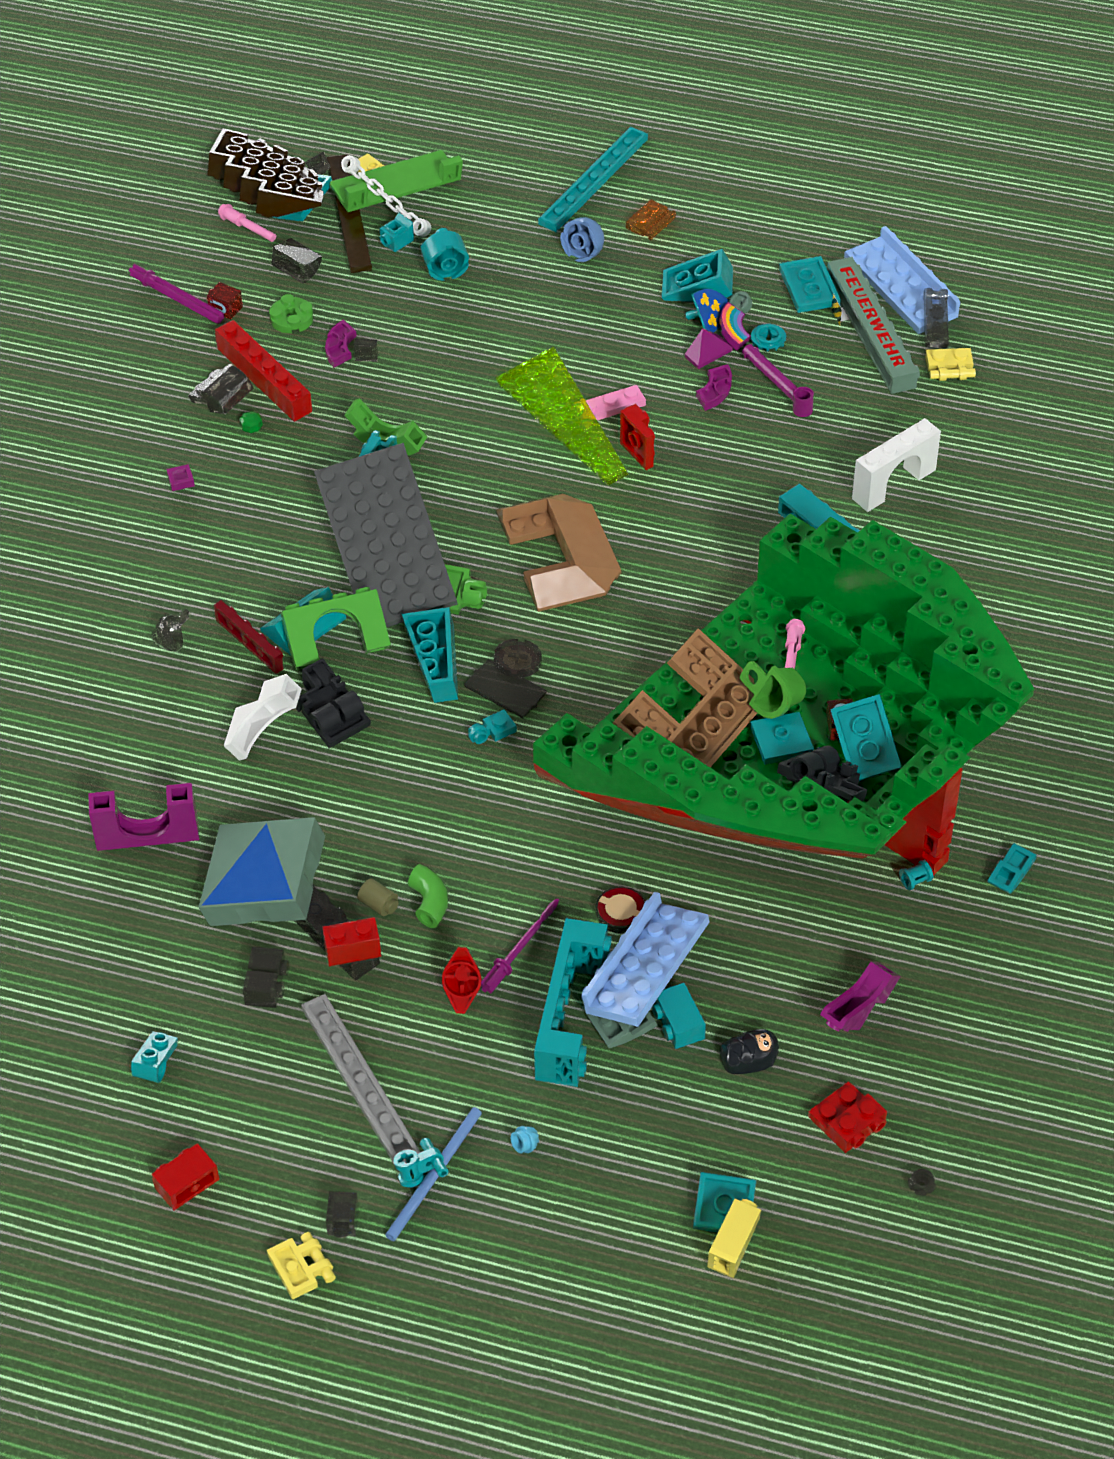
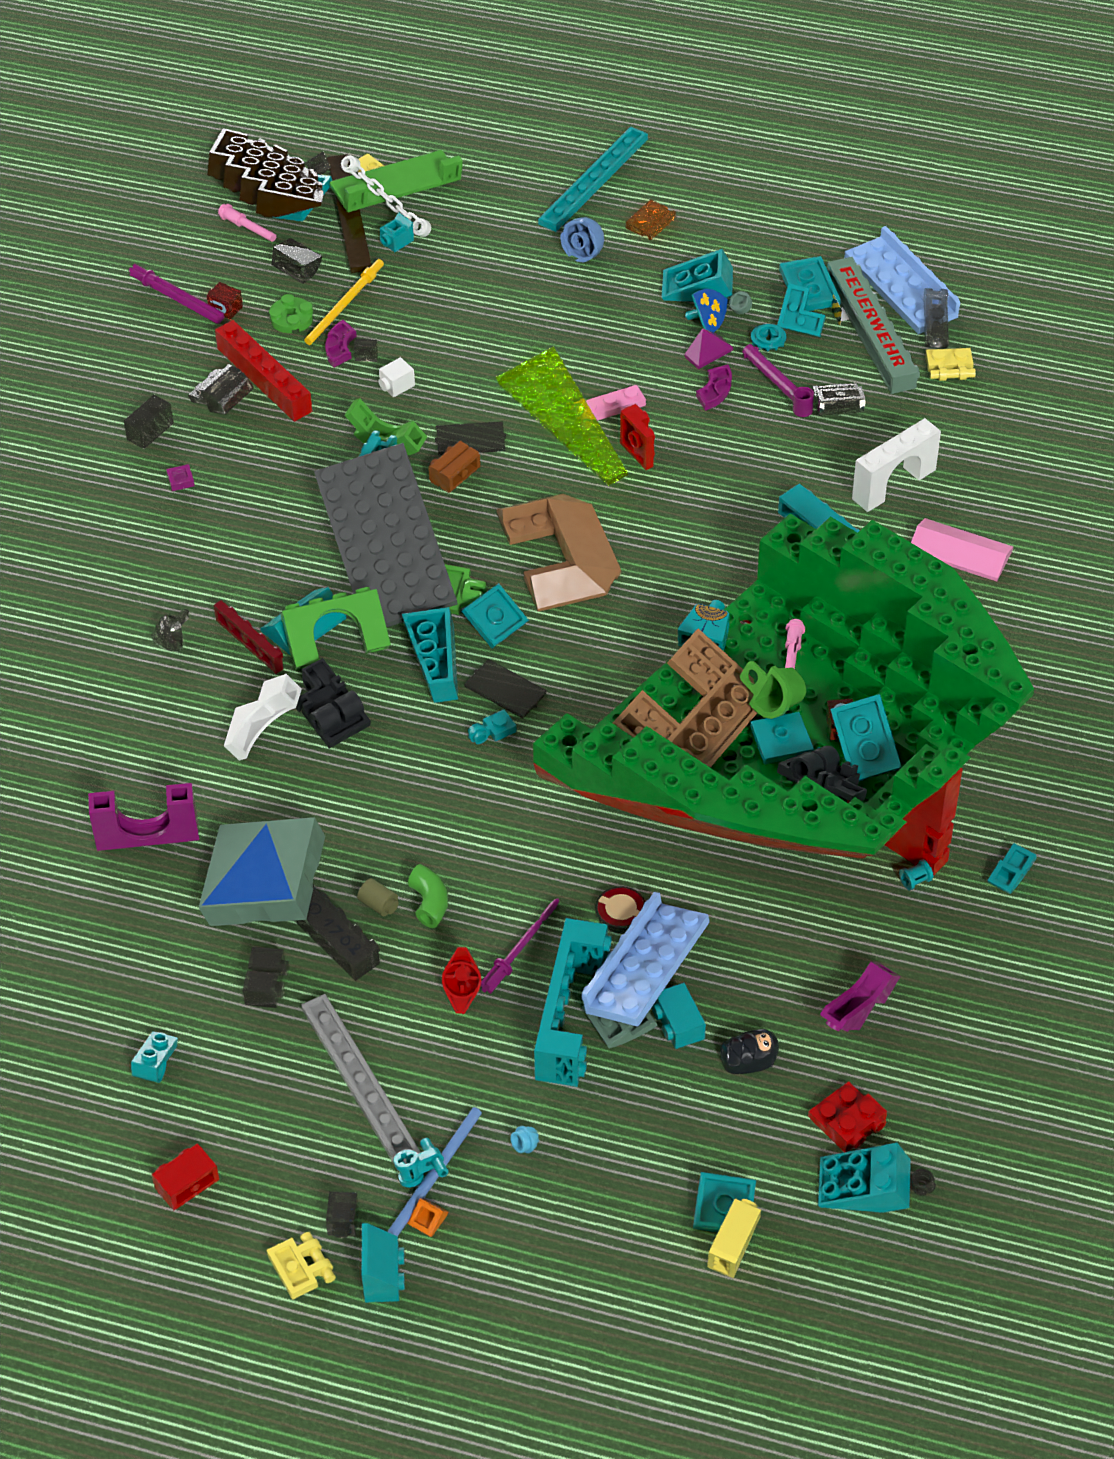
(148, 421): none -> clear smoke brick
(251, 422): green tile -> none
(351, 941): red brick -> none
(367, 276): none -> yellow bar
(381, 1265): none -> teal slope
(396, 377): none -> white brick
(427, 1217): none -> orange slope
(445, 254): teal brick -> none
(454, 466): none -> dark orange brick
(480, 436): none -> clear smoke piece
(495, 615): none -> teal plate
(517, 658): clear smoke tile -> none
(710, 620): none -> teal torso
(732, 327): tile -> none
(795, 317): none -> teal plate
(839, 399): none -> clear smoke brick
(866, 1179): none -> teal slope
(962, 549): none -> bright pink slope

